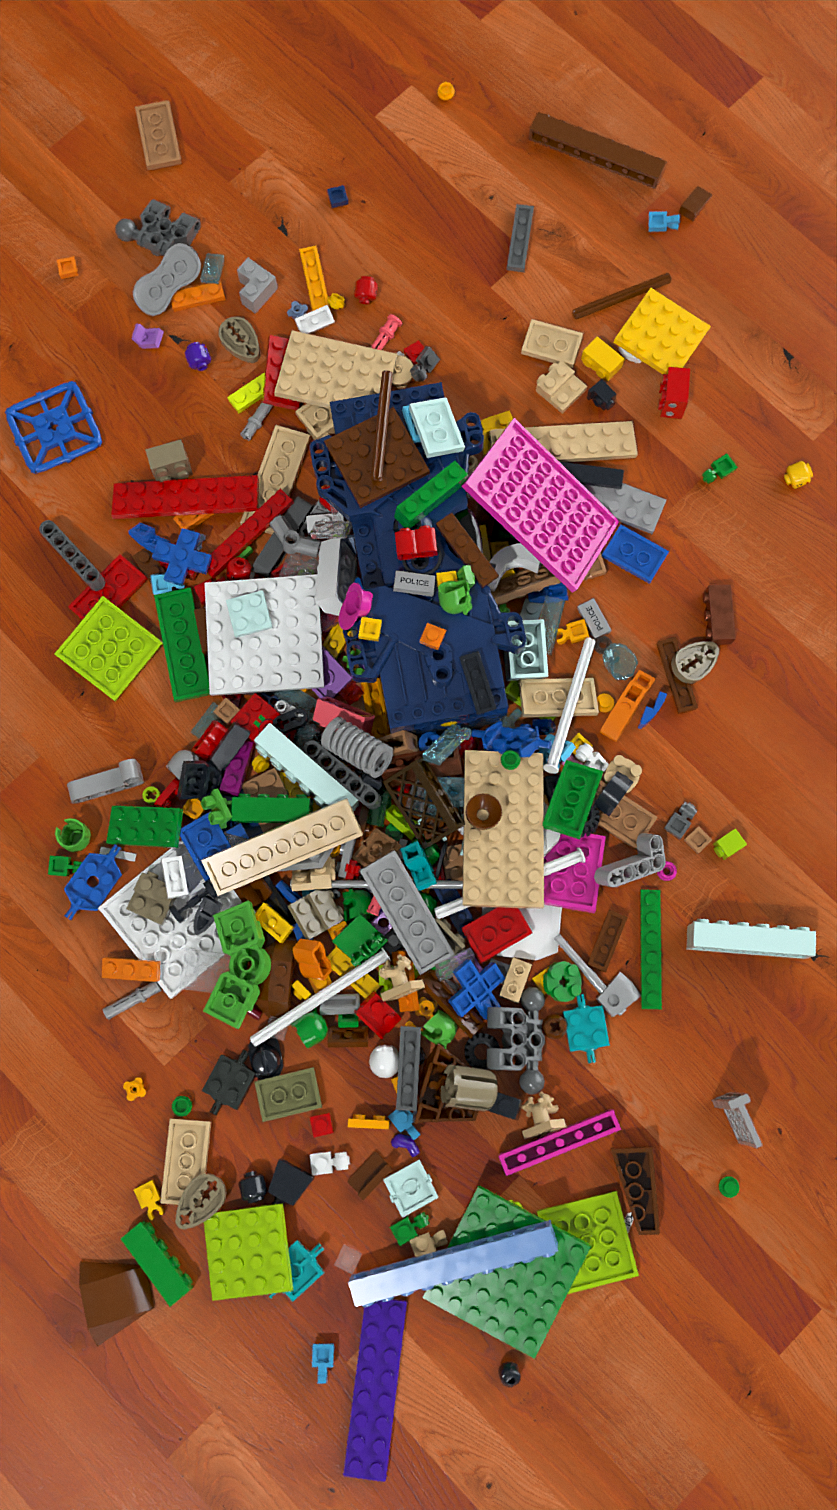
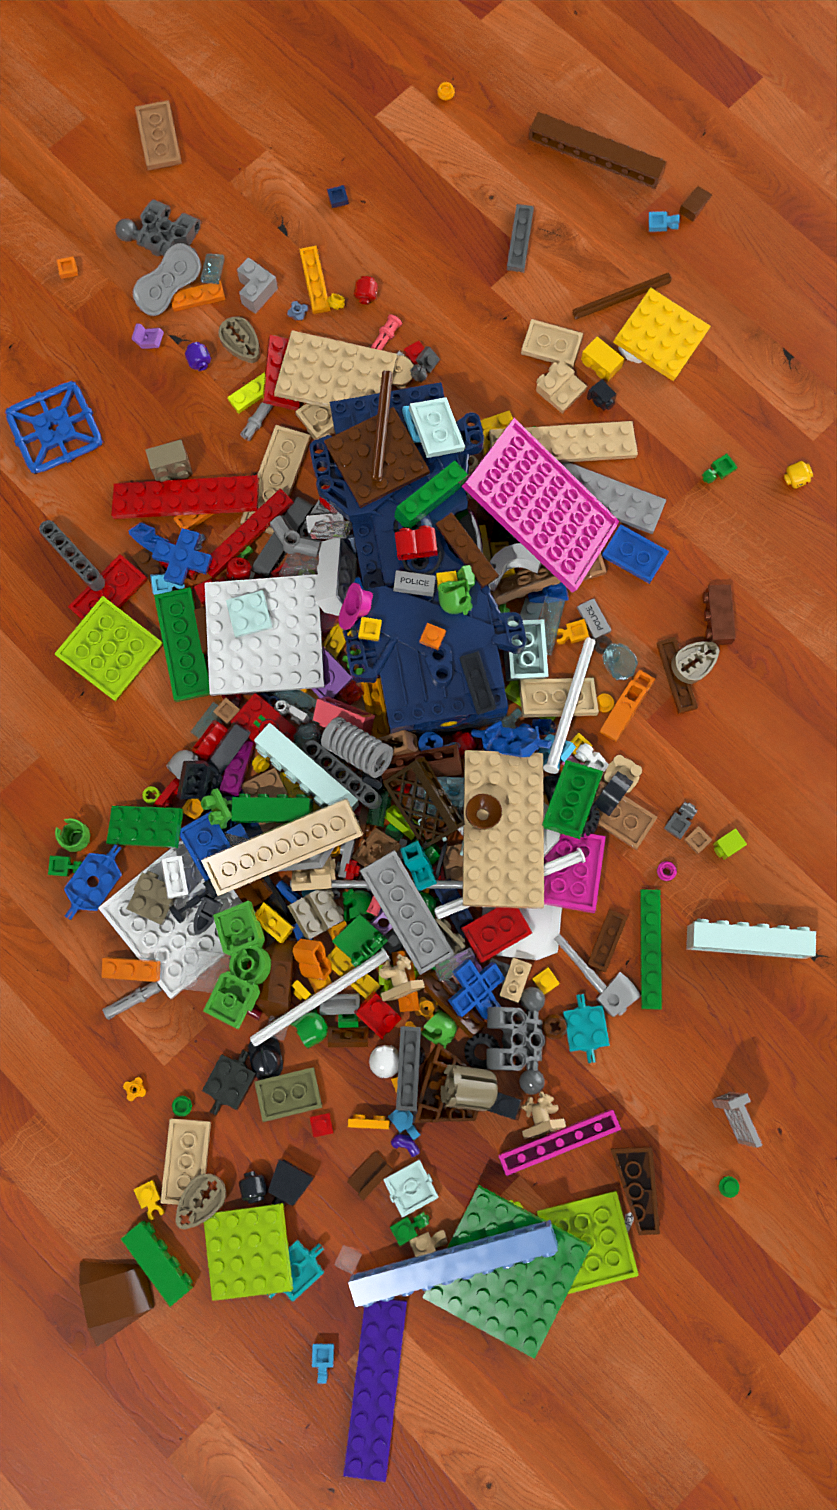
(107, 782): light grey beam -> none
(121, 854): white sticker -> none
(289, 716): black beam -> none
(315, 320): white plate -> none
(323, 1163): white plate -> none
(446, 744): clear light blue plate -> none
(509, 1374): black piece -> none
(510, 760): green plate -> none
(572, 985): green plate -> none
(596, 475): black tile -> none
(647, 862): light grey beam -> none
(650, 713): blue slope -> none
(674, 392): red piece -> none

